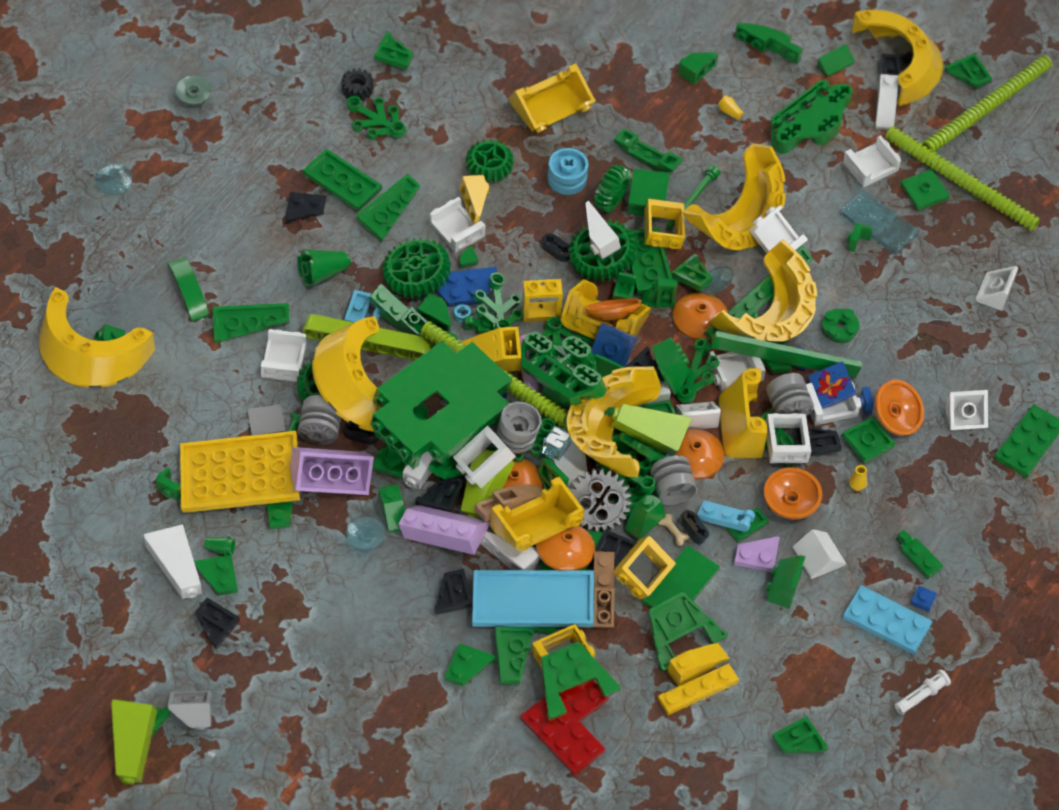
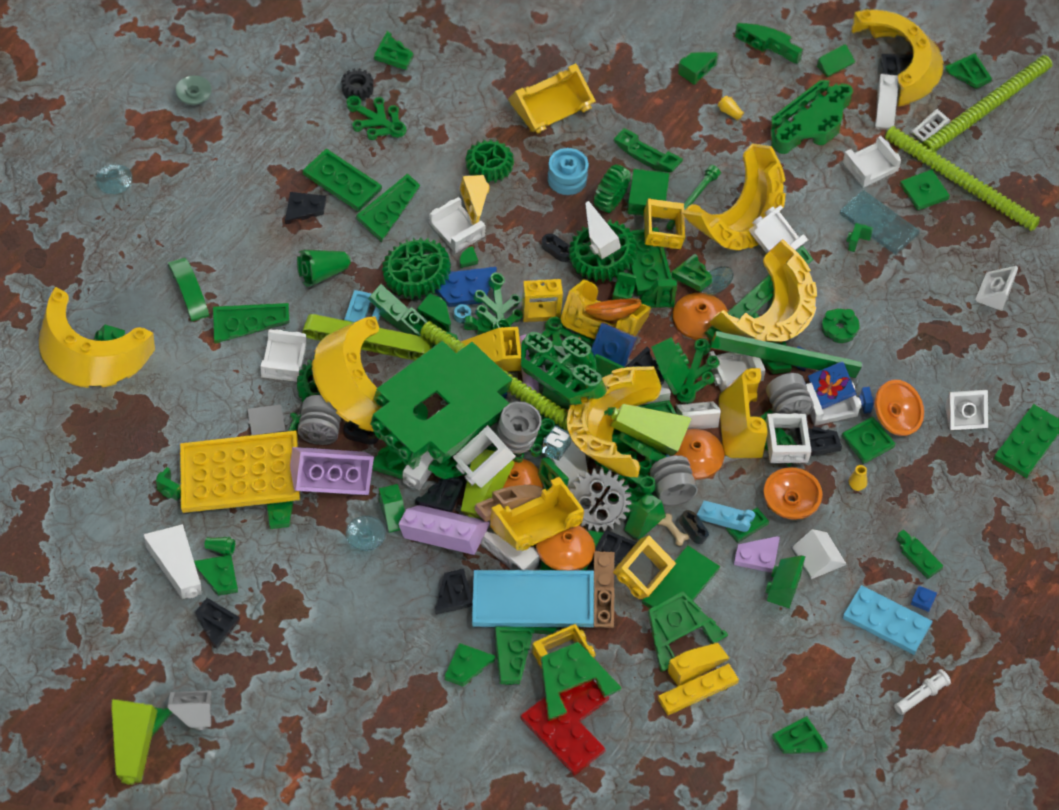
(936, 115): none -> white slope

